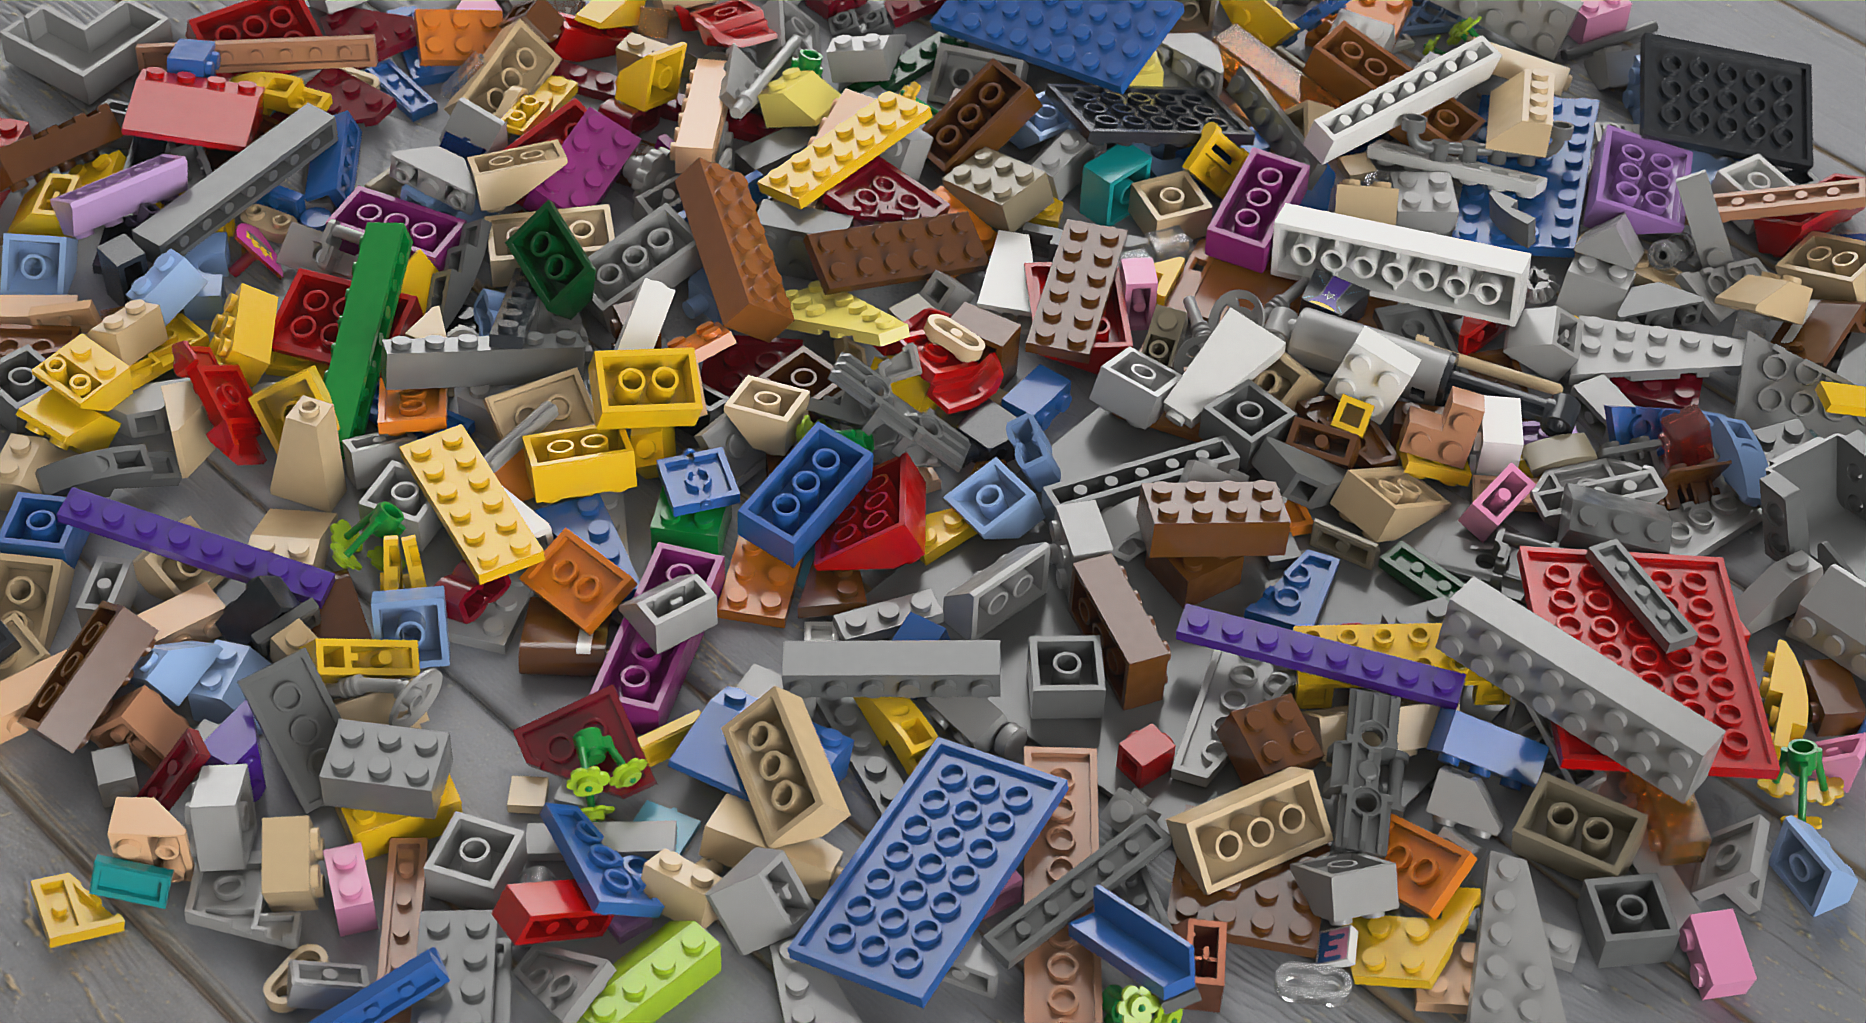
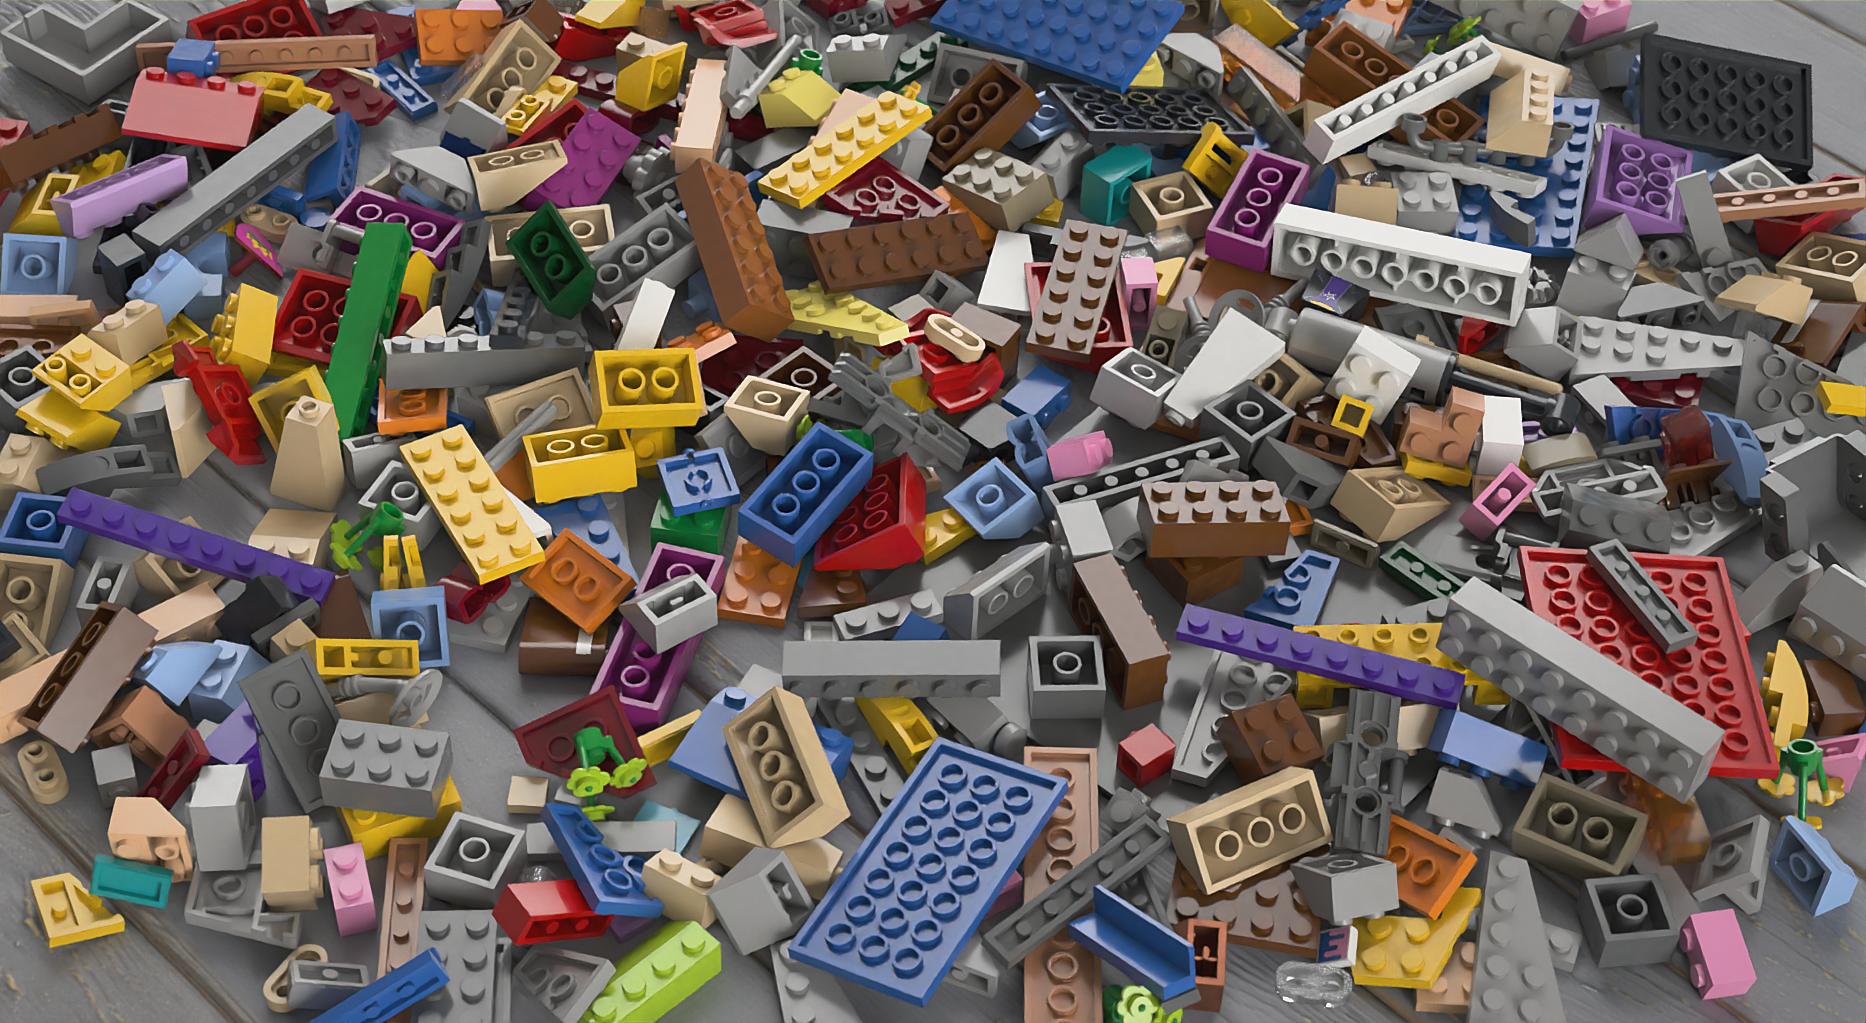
(39, 765): none -> tan plate
(1079, 455): none -> bright pink brick

